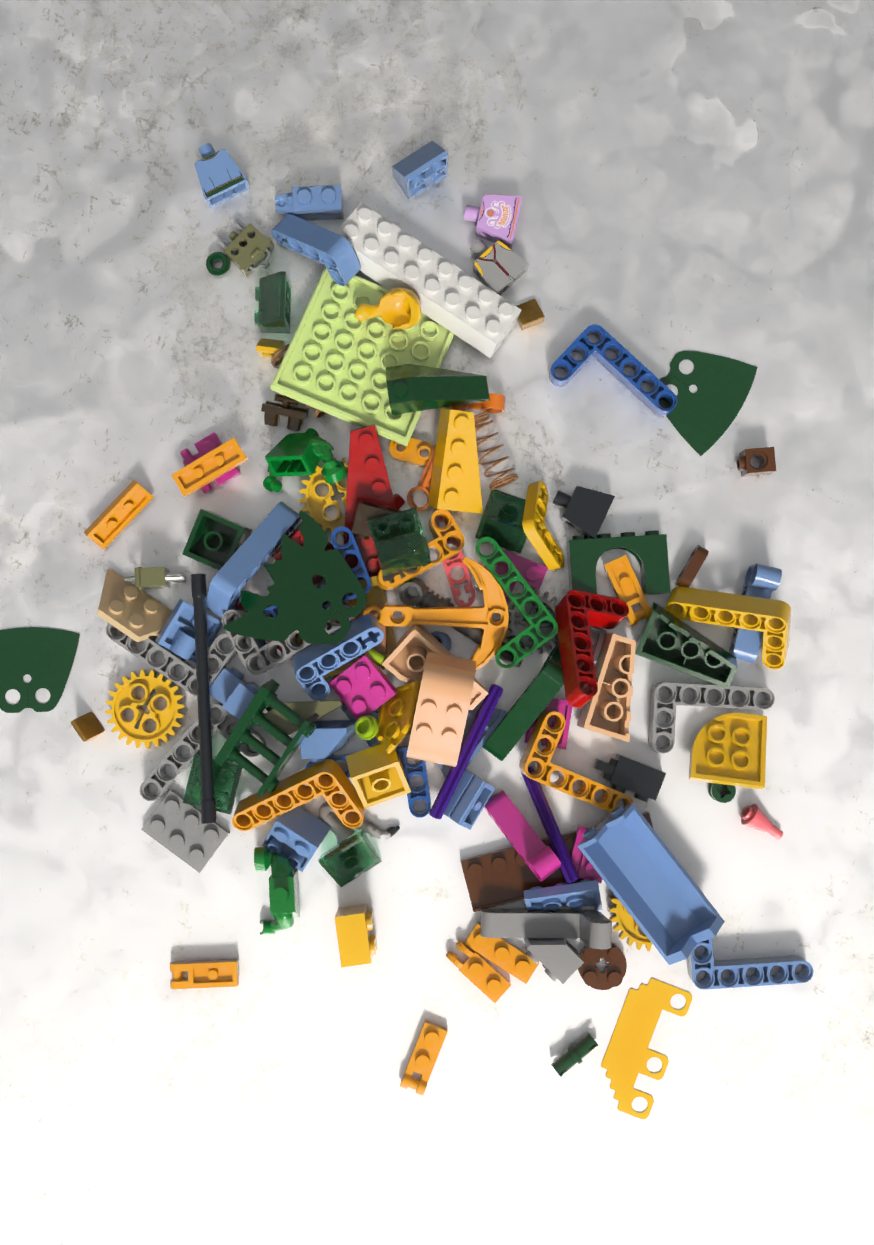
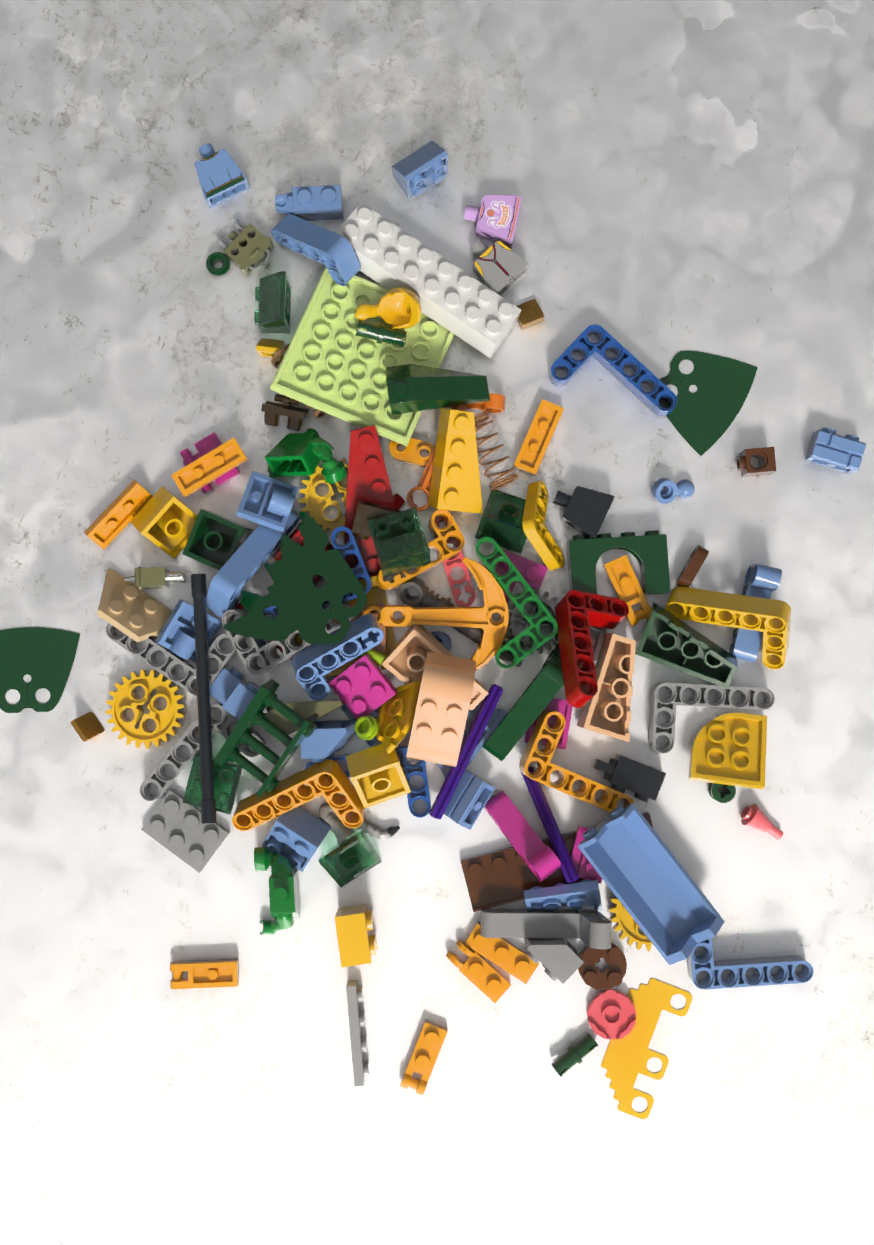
(165, 522): none -> yellow slope
(267, 501): none -> medium blue plate
(358, 1043): none -> light grey plate
(380, 333): none -> dark green pin
(538, 437): none -> light orange plate
(611, 1014): none -> coral tile
(683, 489): none -> medium blue plate
(835, 450): none -> medium blue brick

